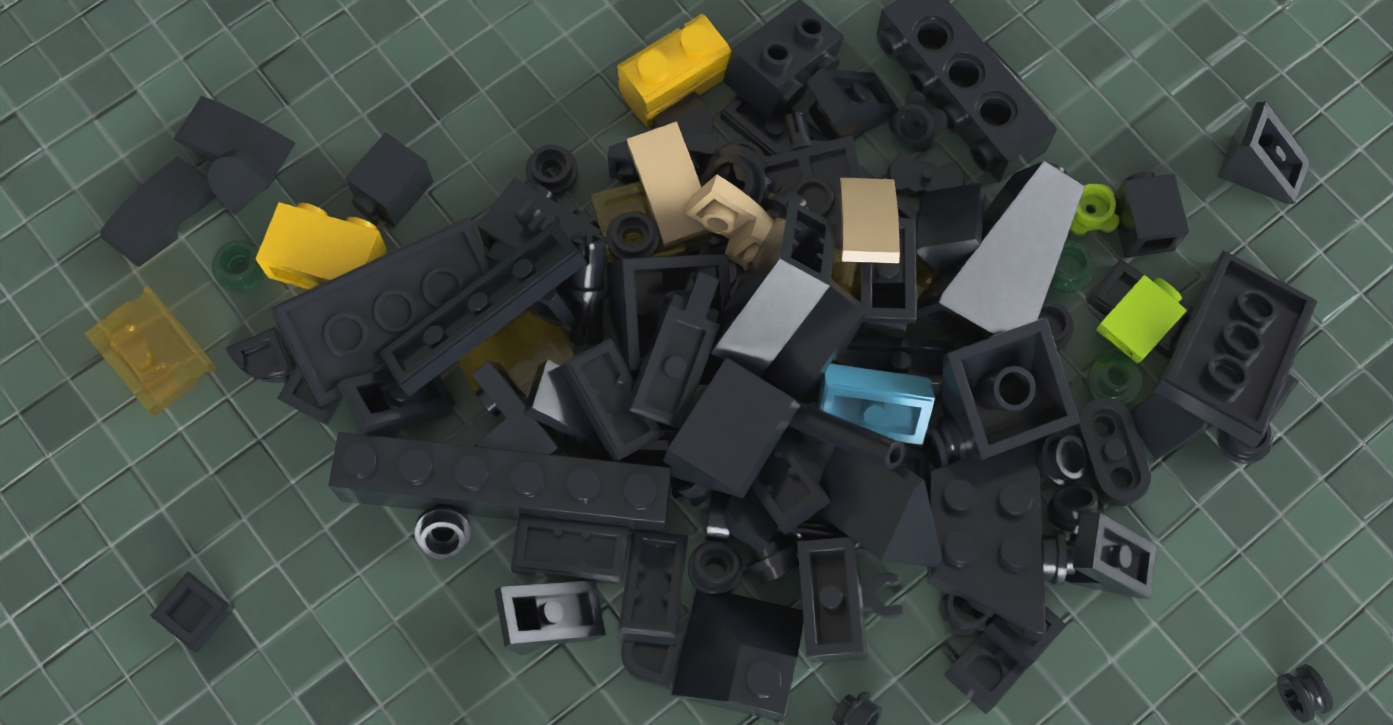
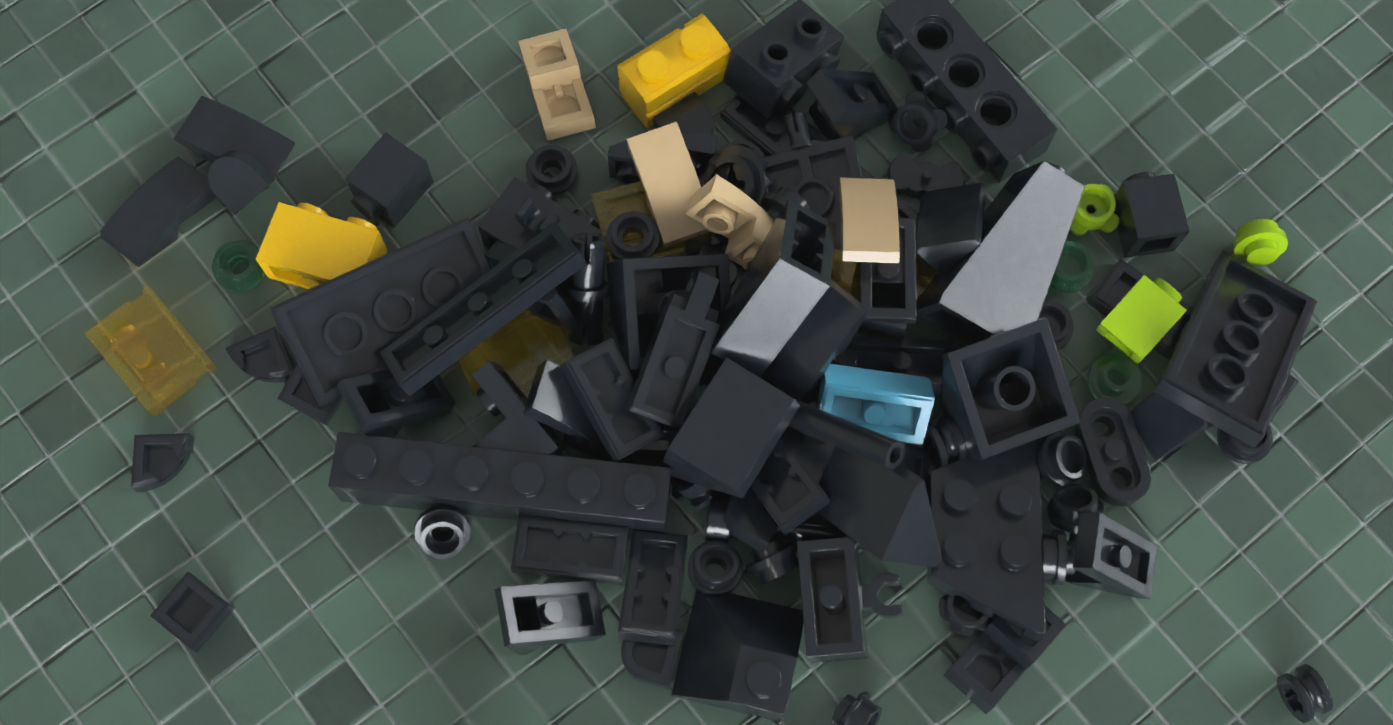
(159, 459): none -> black tile
(556, 84): none -> tan slope
(1259, 242): none -> lime plate
(1265, 157): black slope -> none

